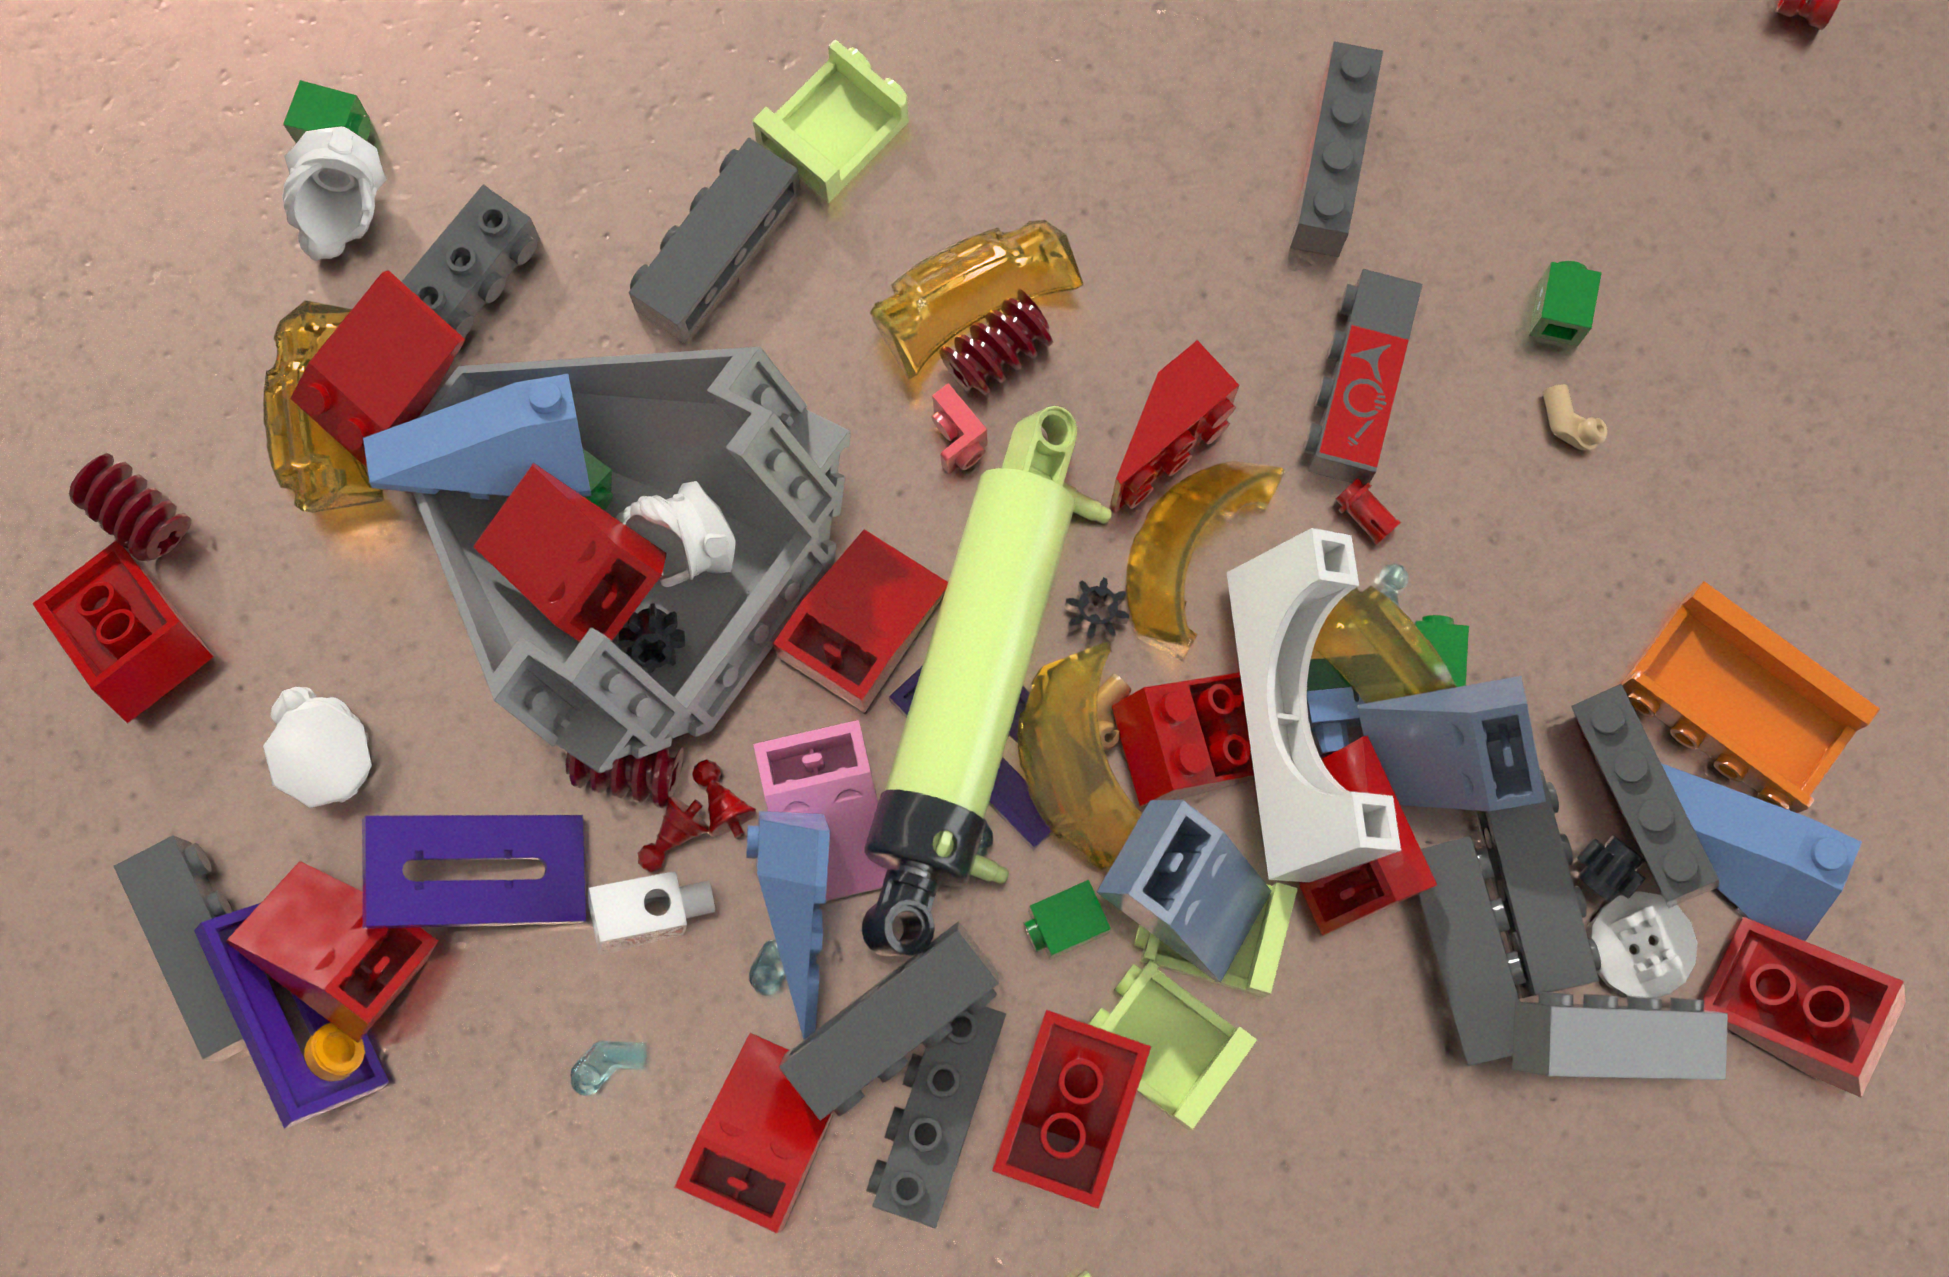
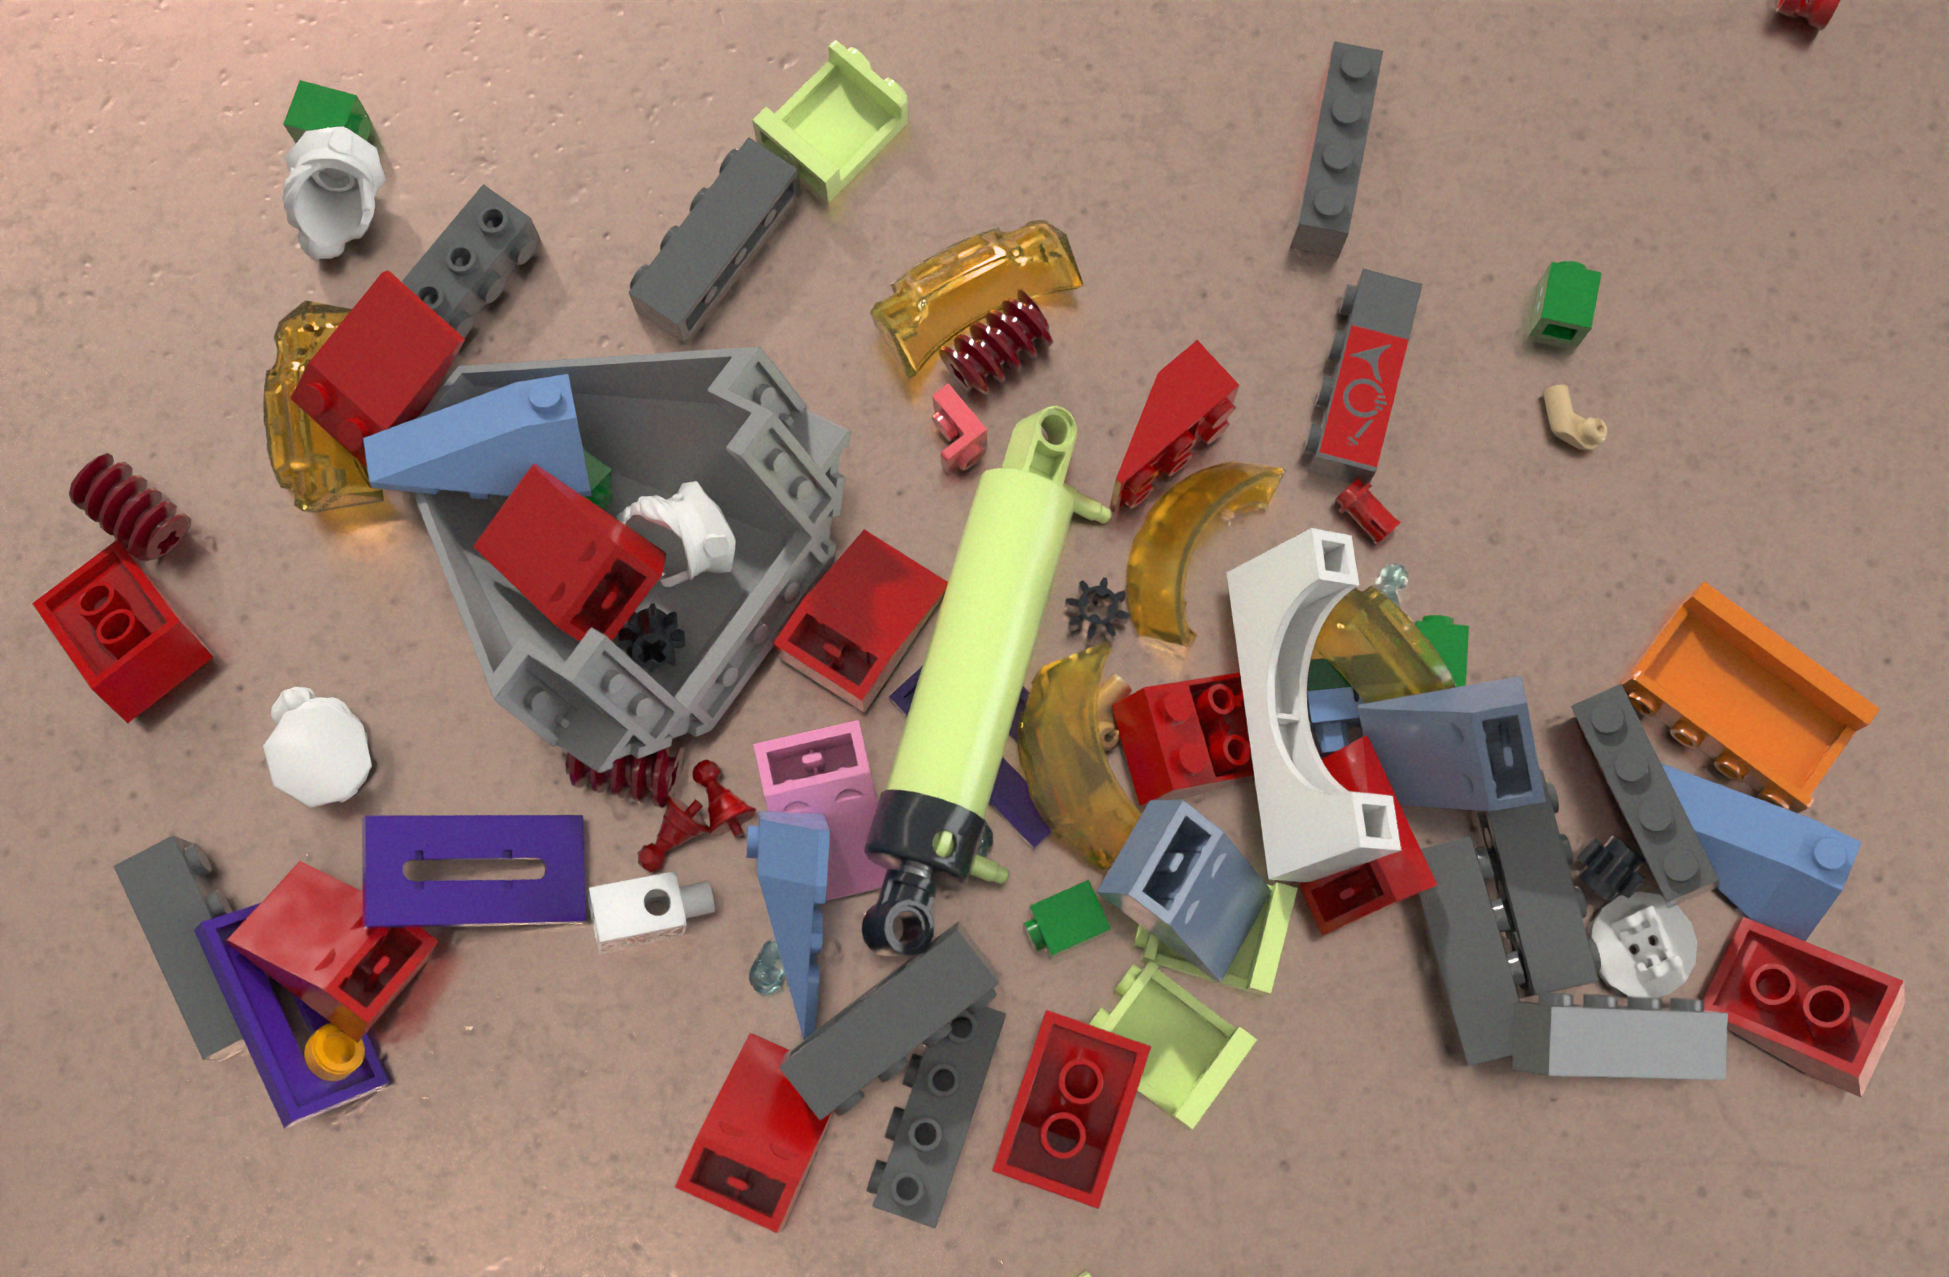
(602, 1061): clear light blue arm -> none

